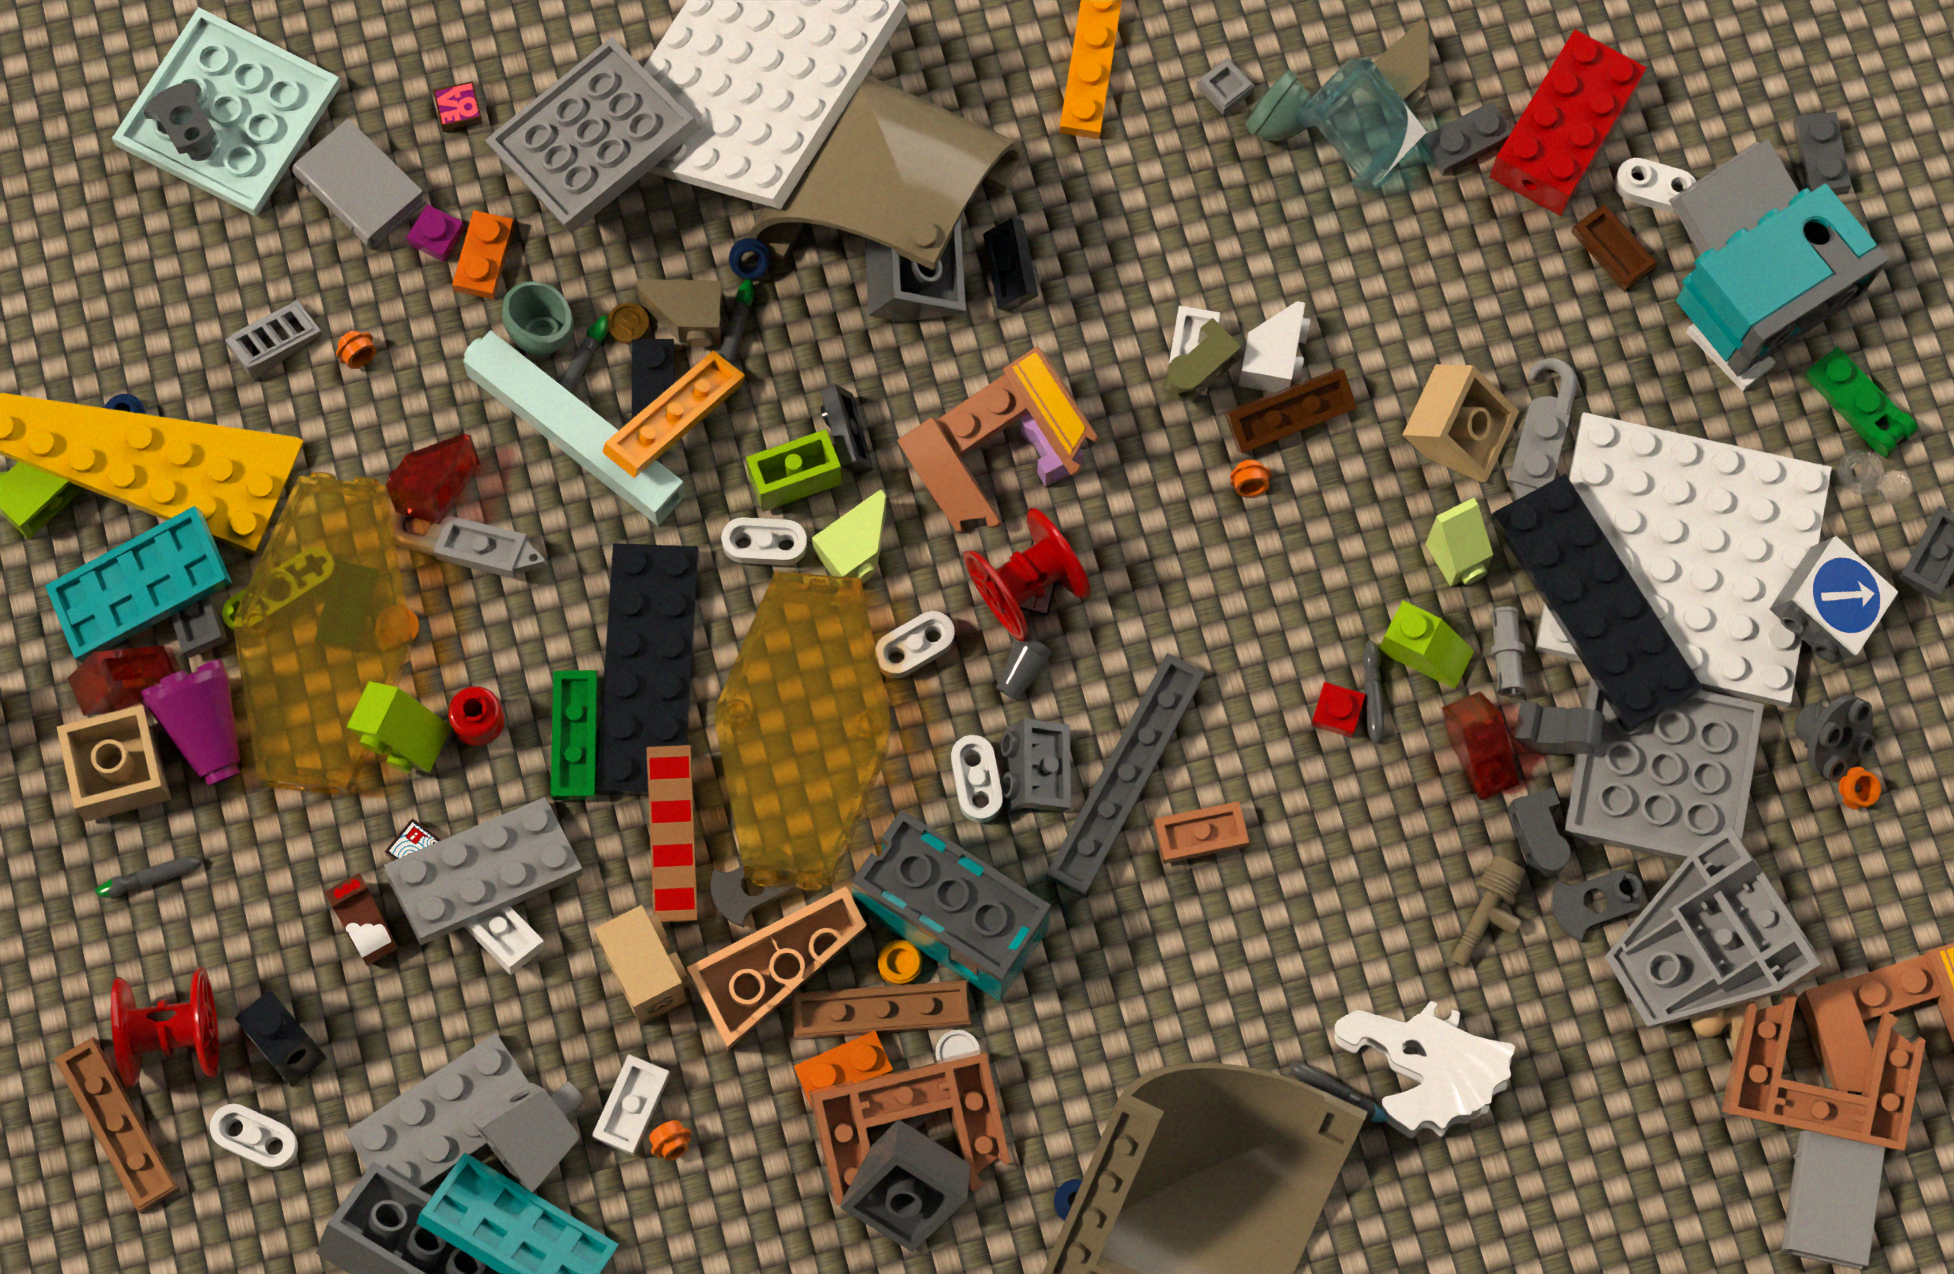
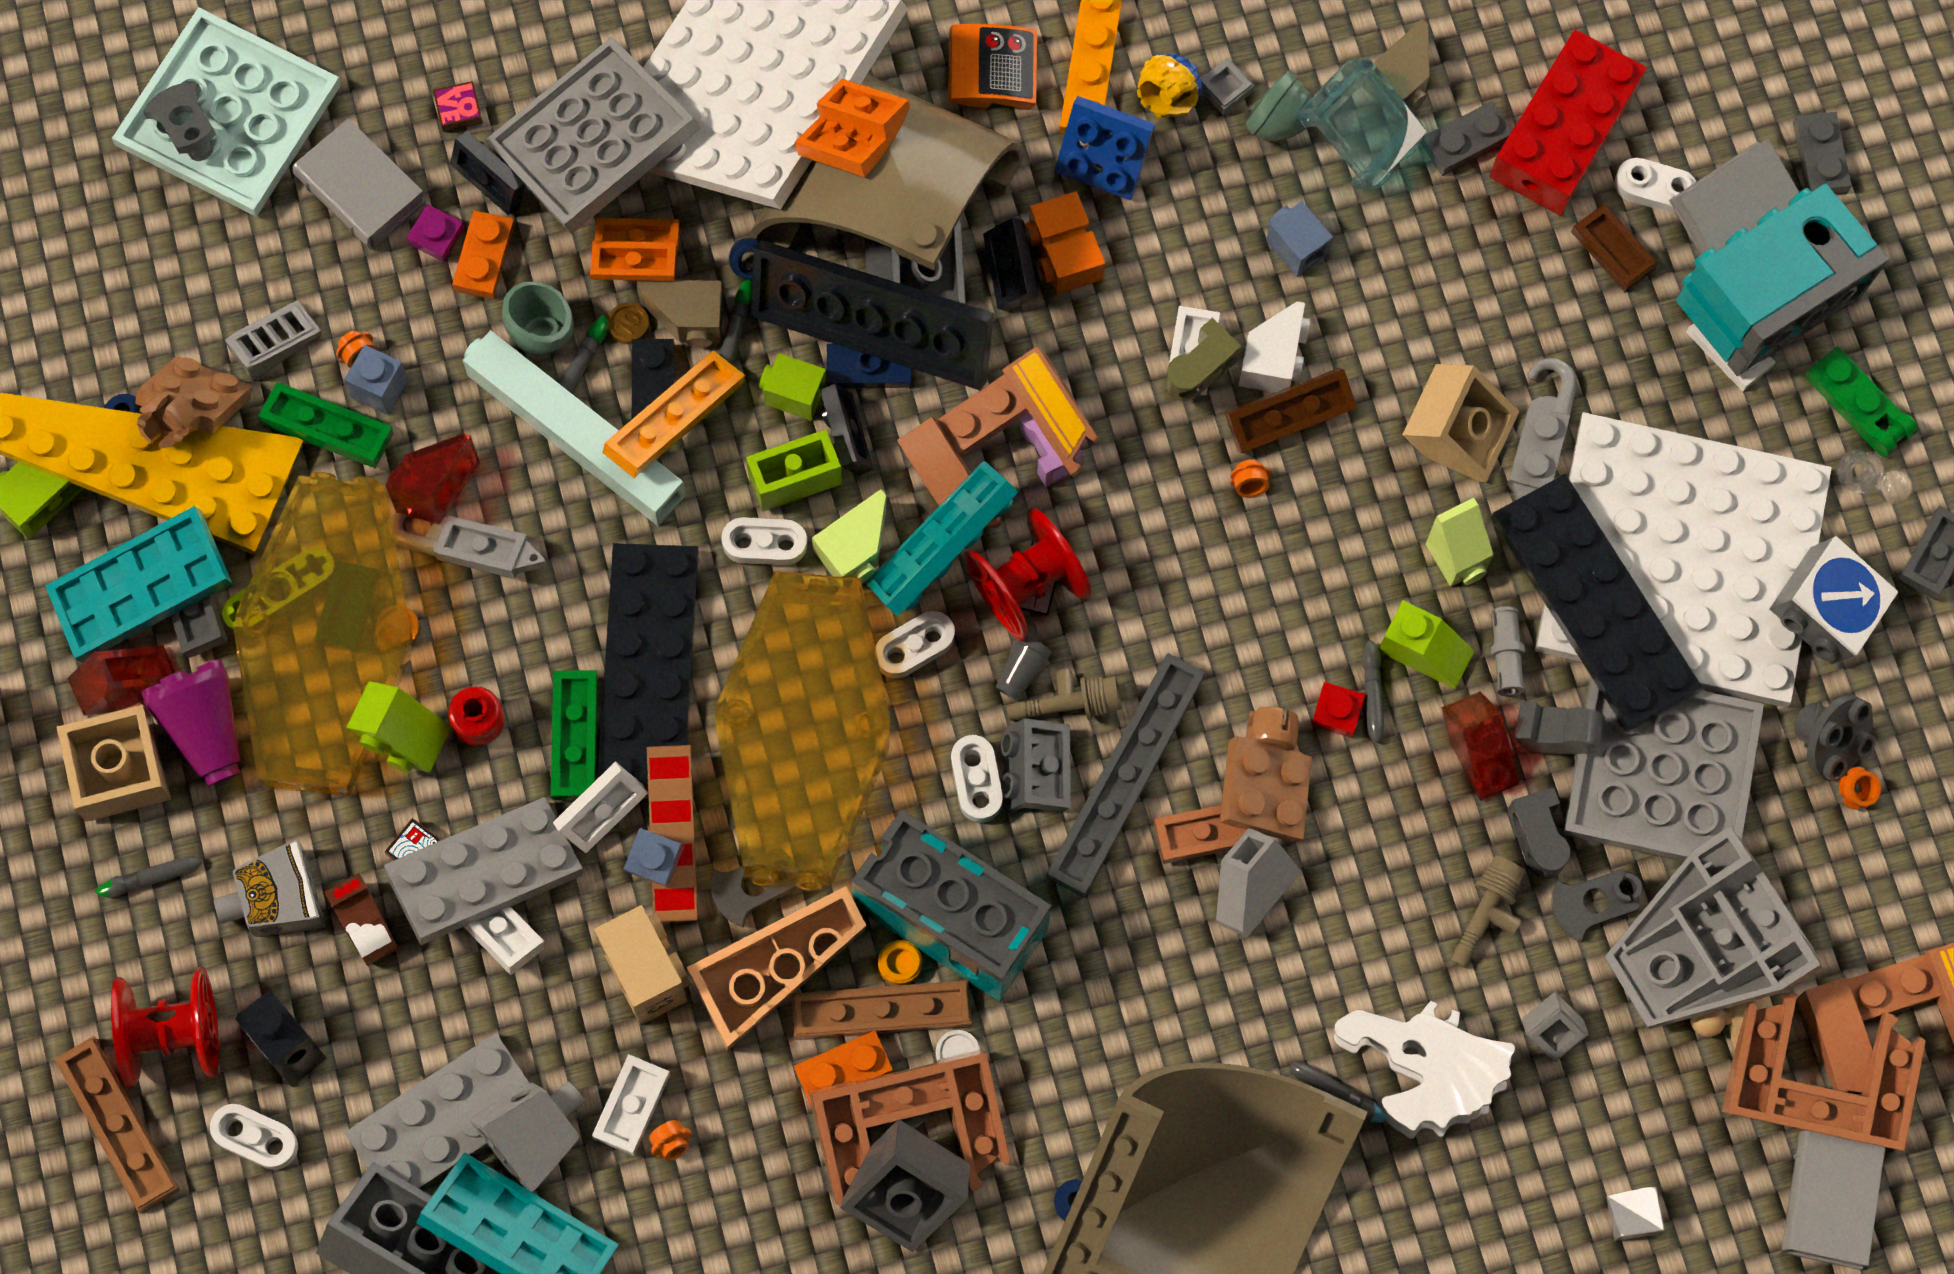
(187, 399): none -> medium nougat plate
(274, 894): none -> light grey torso
(326, 425): none -> green plate
(376, 380): none -> sand blue brick
(487, 172): none -> black plate
(600, 807): none -> white plate
(635, 249): none -> orange slope
(653, 857): none -> sand blue brick
(793, 386): none -> lime brick
(853, 127): none -> orange slope
(859, 370): none -> dark blue plate
(871, 314): none -> black plate
(941, 537): none -> teal plate
(992, 65): none -> slope
(1067, 251): none -> orange piece
(1096, 696): none -> dark tan piece
(1108, 136): none -> blue plate
(1169, 85): none -> yellow piece
(1252, 881): none -> light grey slope
(1267, 777): none -> medium nougat plate
(1298, 237): none -> sand blue brick
(1555, 1026): none -> light grey slope
(1635, 1214): none -> light grey slope

